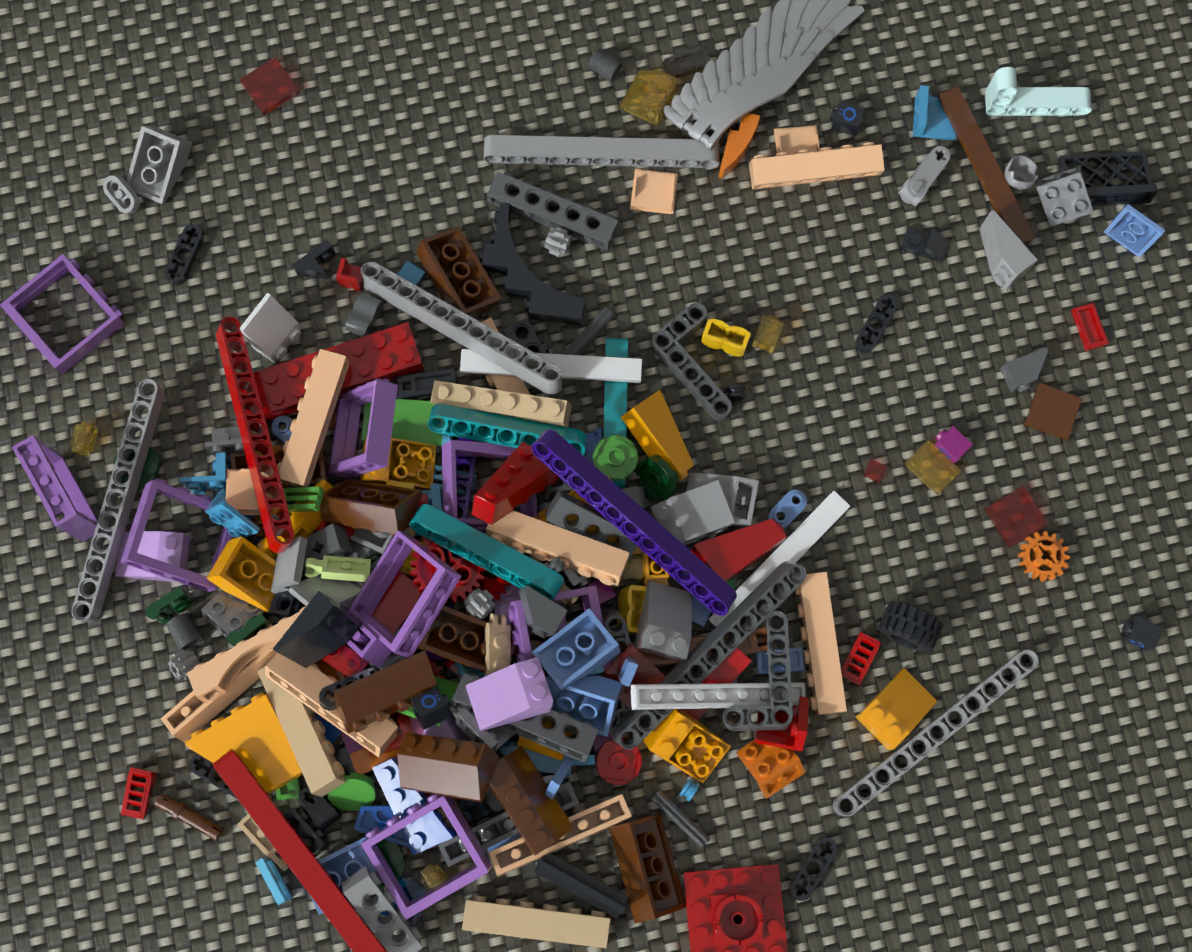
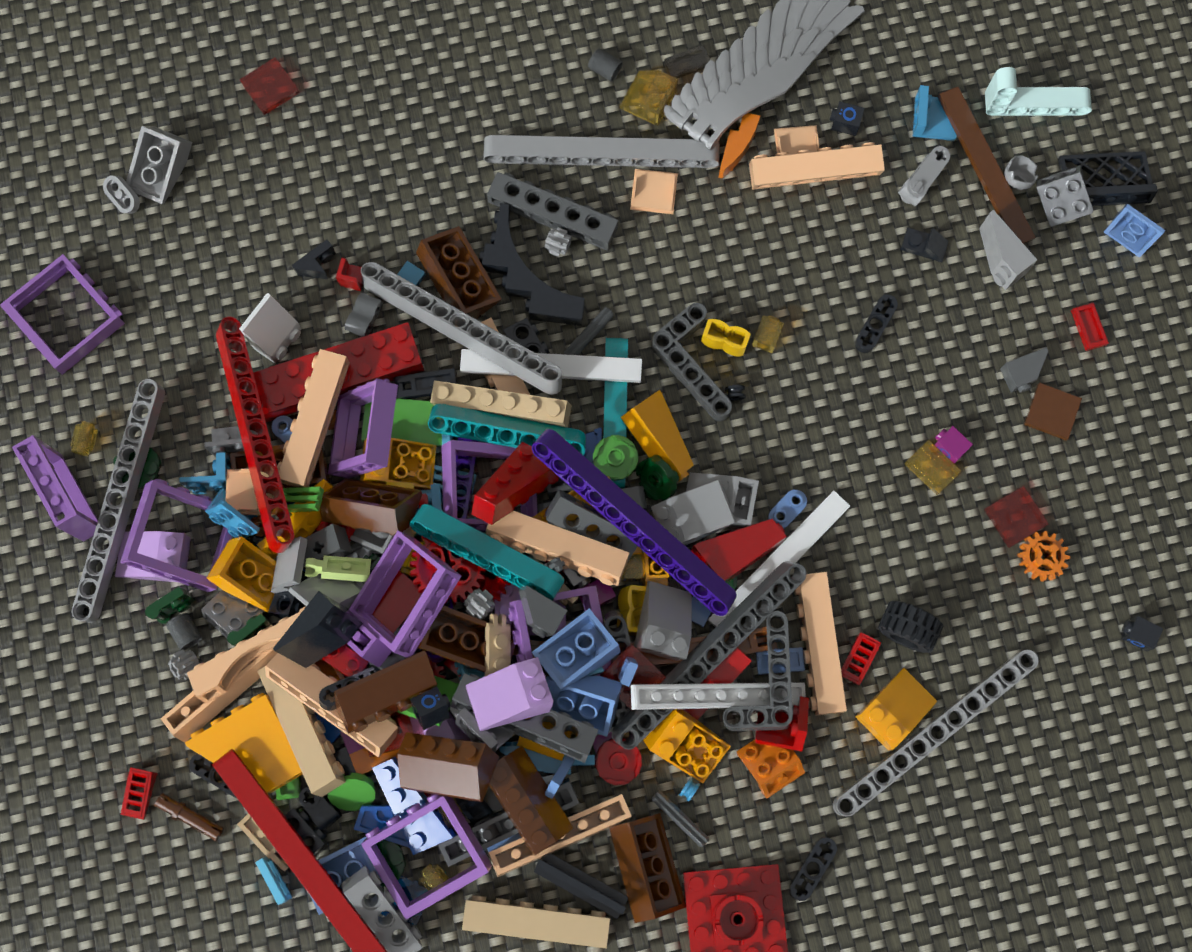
(188, 263): black beam -> none
(874, 471): clear red piece -> none

